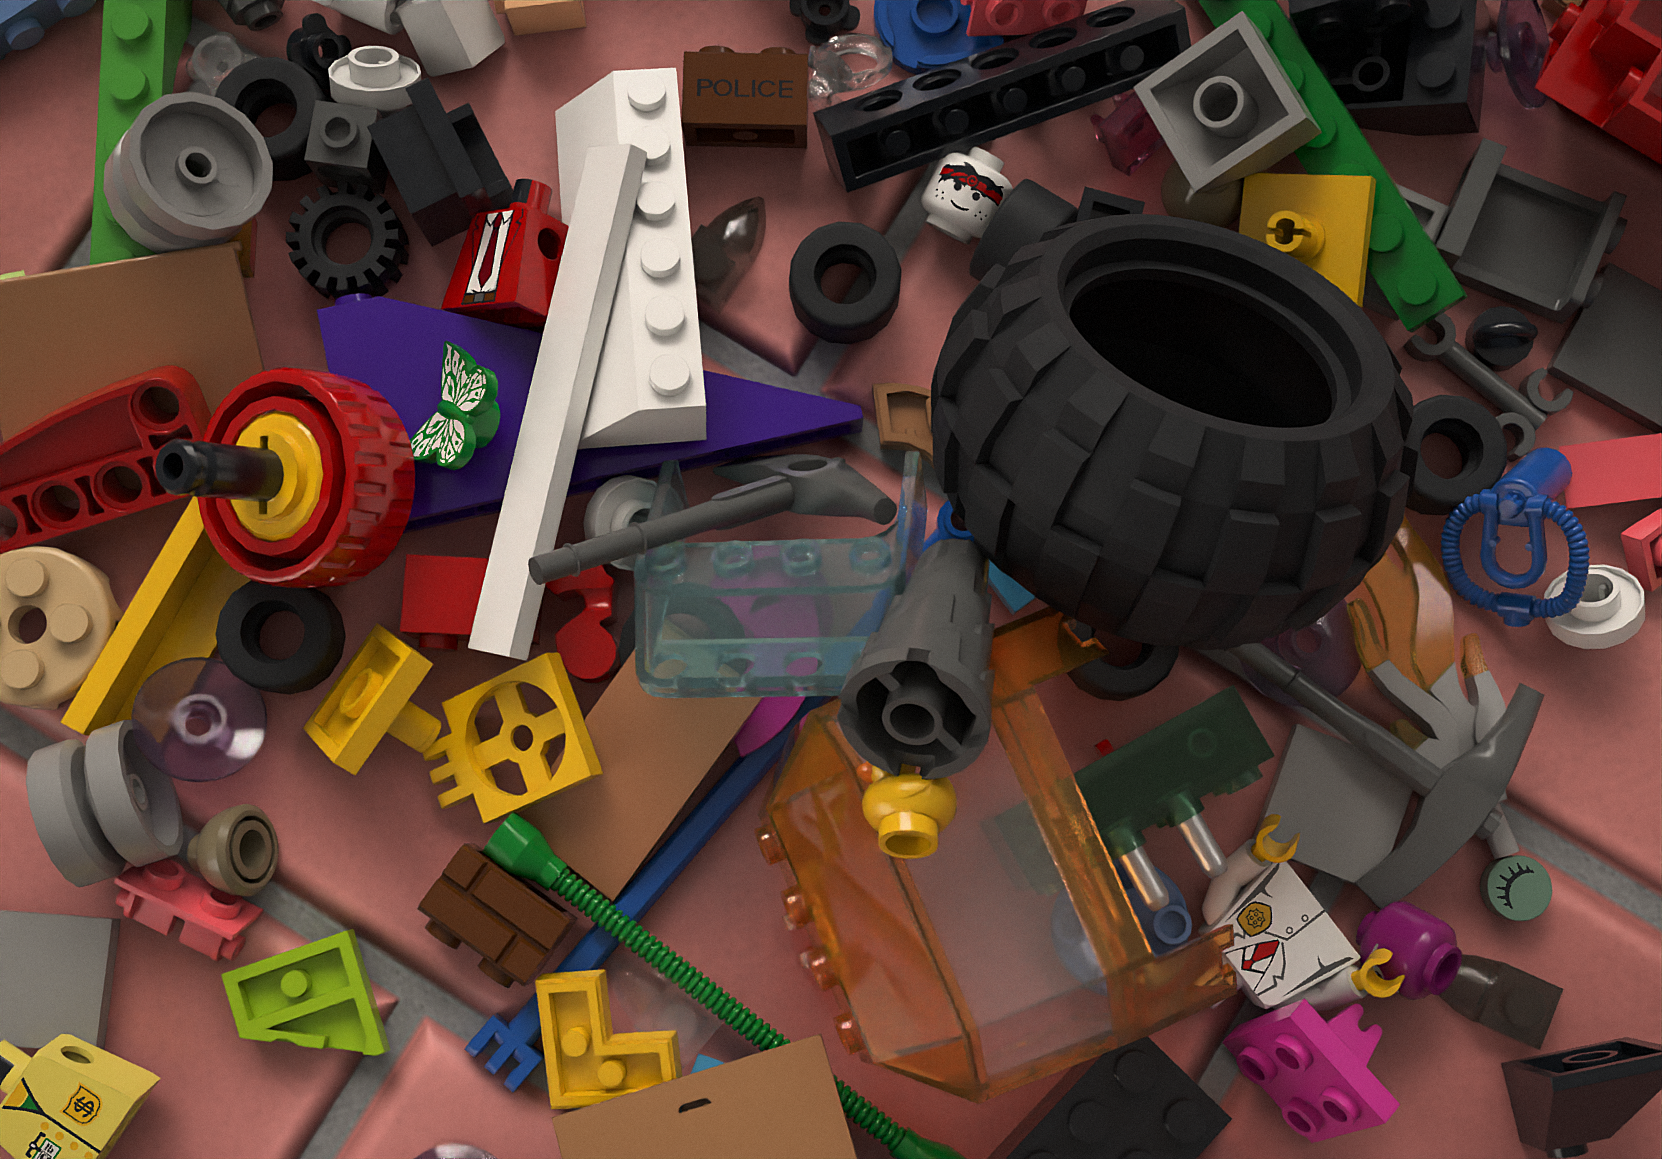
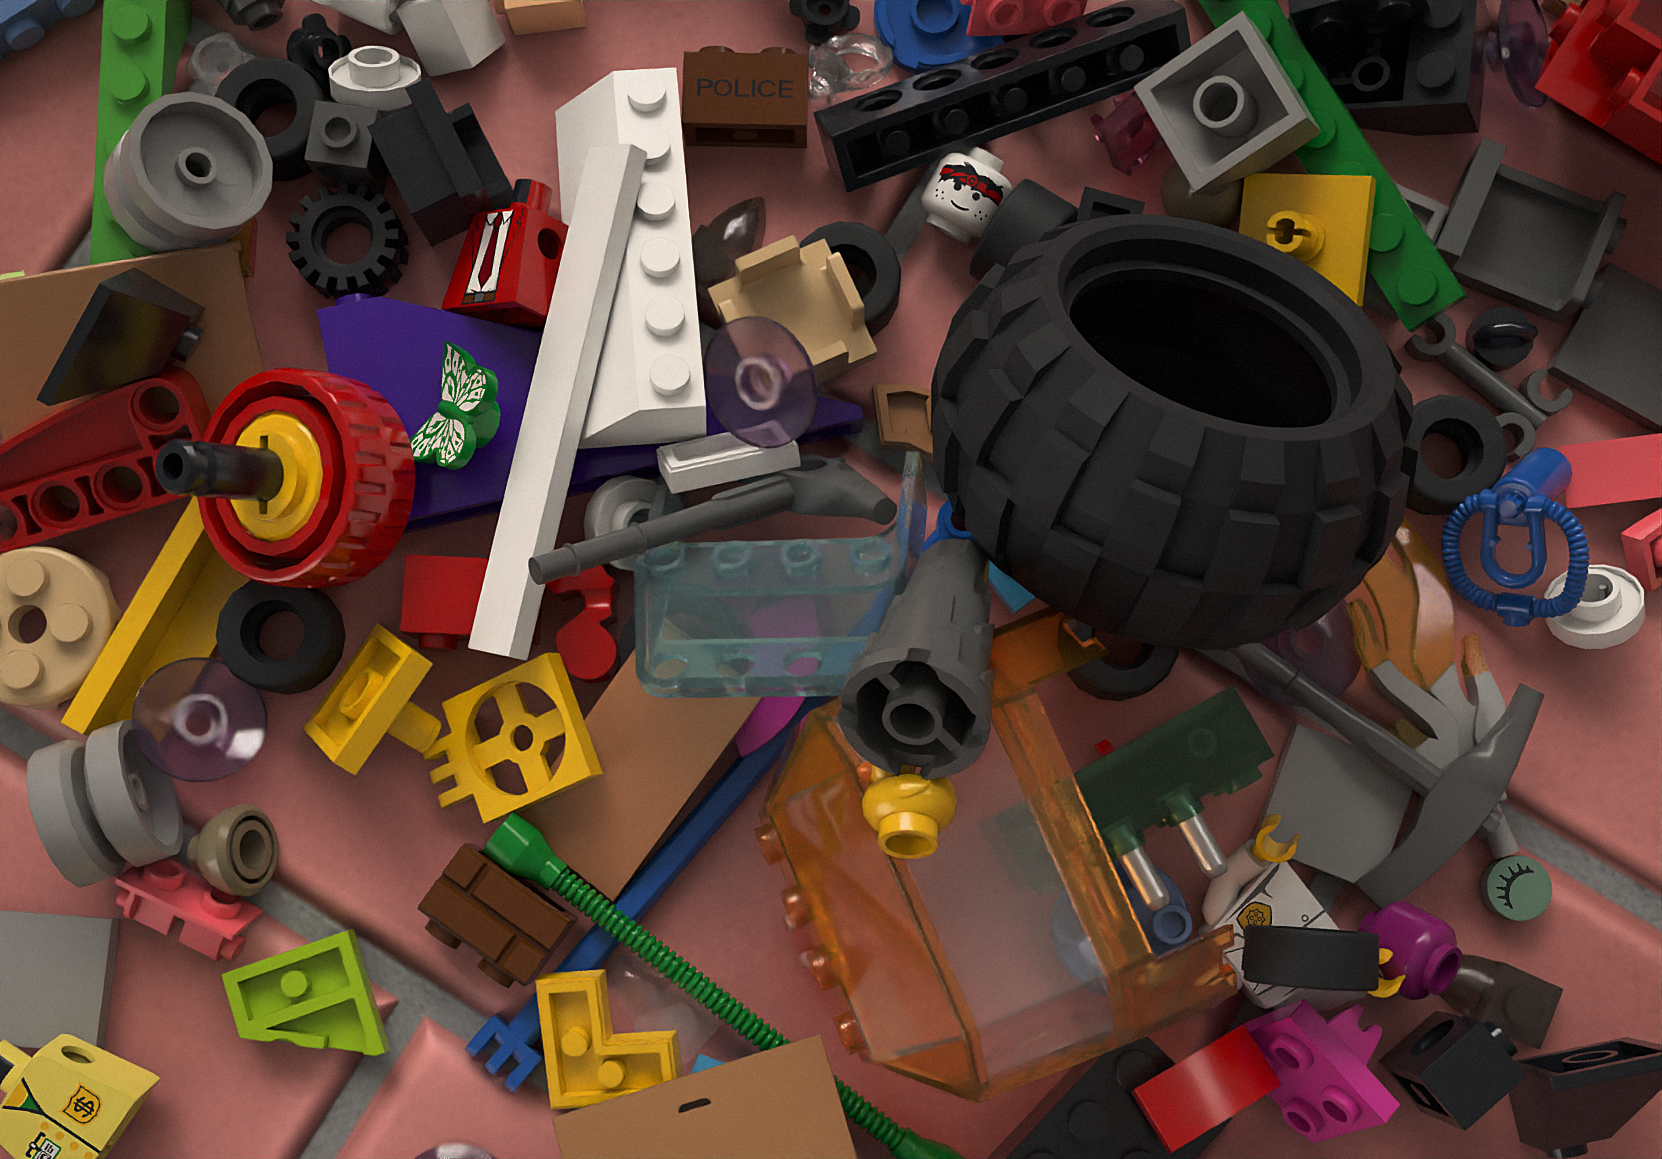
(124, 335): none -> black slope
(720, 460): none -> white tile
(740, 384): none -> clear purple dish
(805, 293): none -> tan panel
(1205, 1088): none -> red slope
(1311, 958): none -> black tyre
(1454, 1067): none -> black brick

